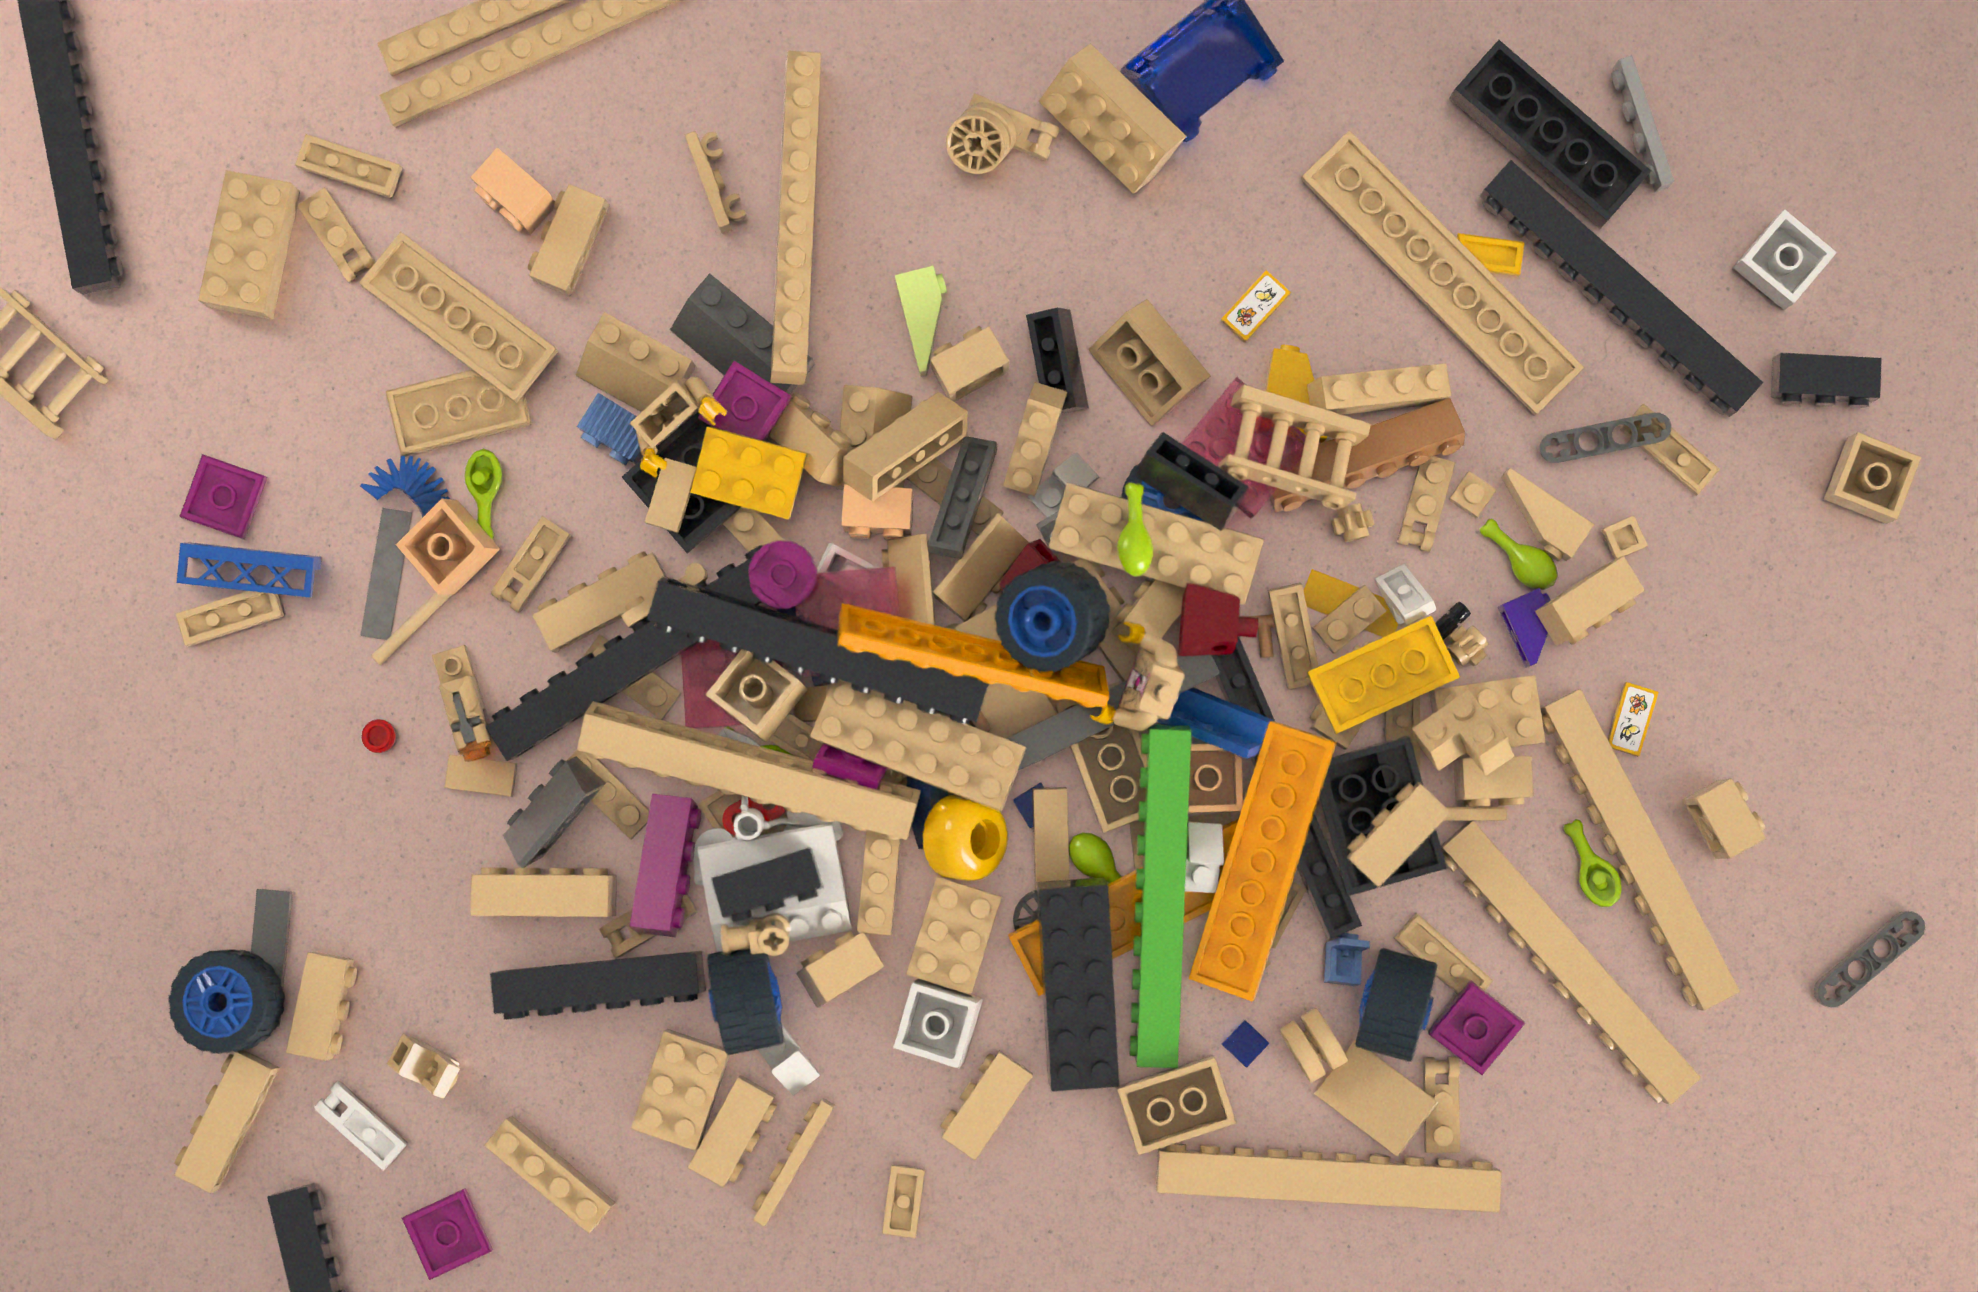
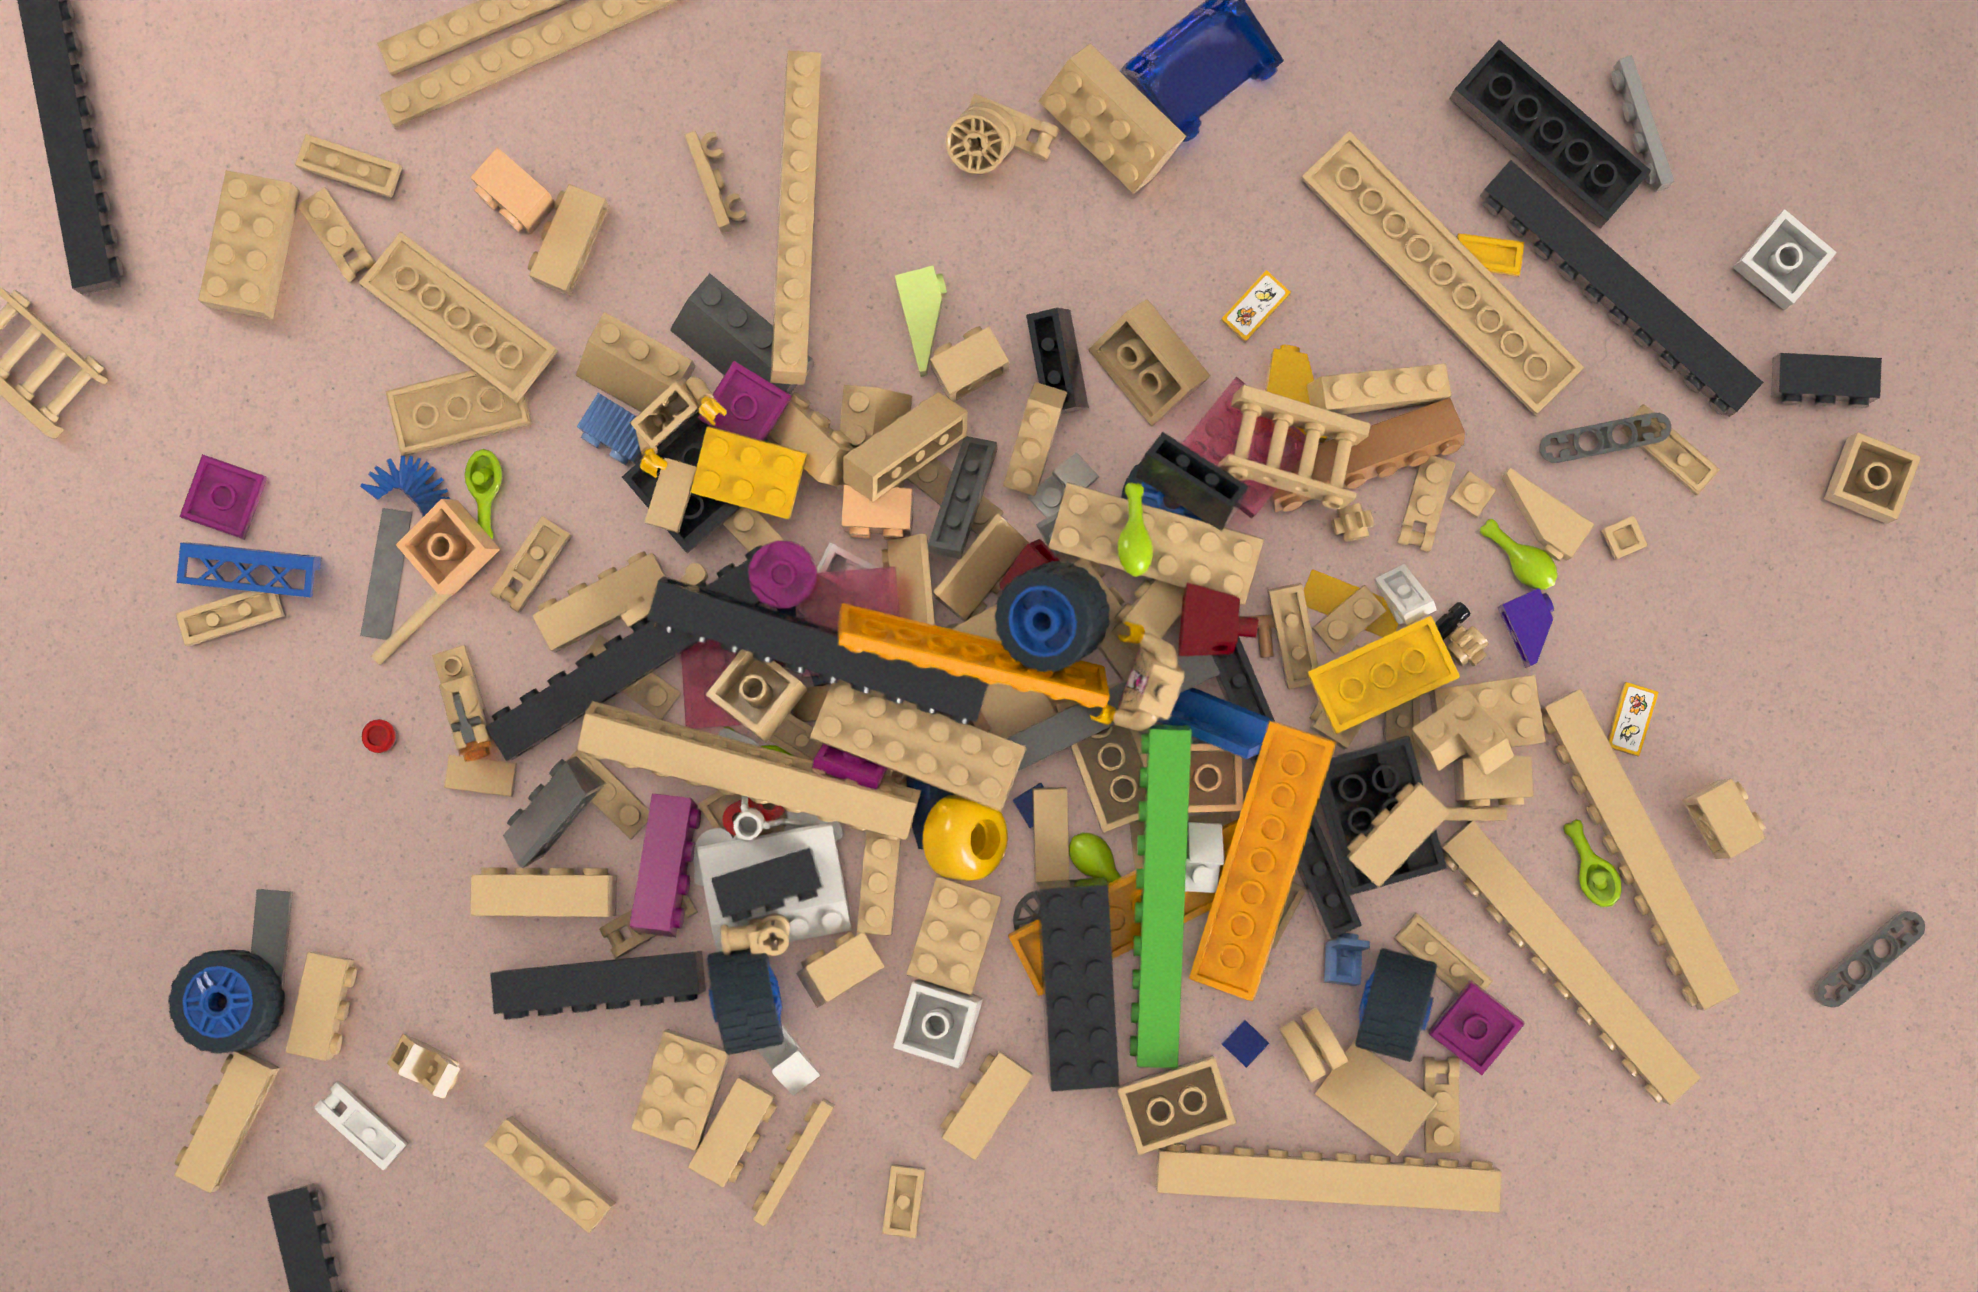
(447, 1234): magenta tile -> none
(1590, 602): tan brick -> none

